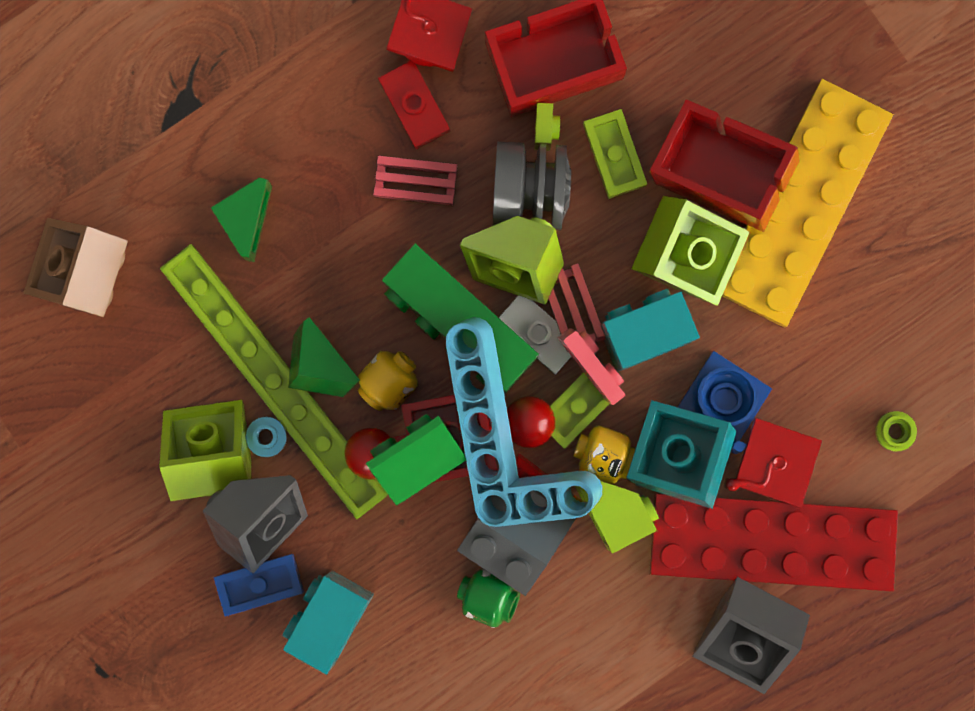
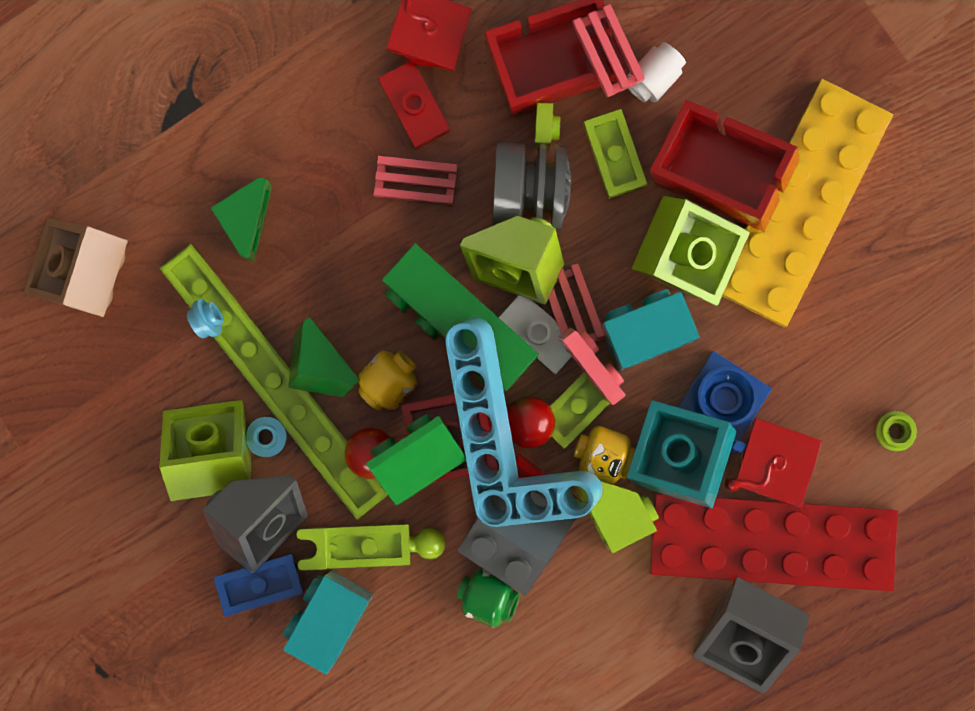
(205, 319): none -> medium azure plate
(369, 546): none -> lime plate
(594, 19): none -> coral tile
(661, 69): none -> white brick

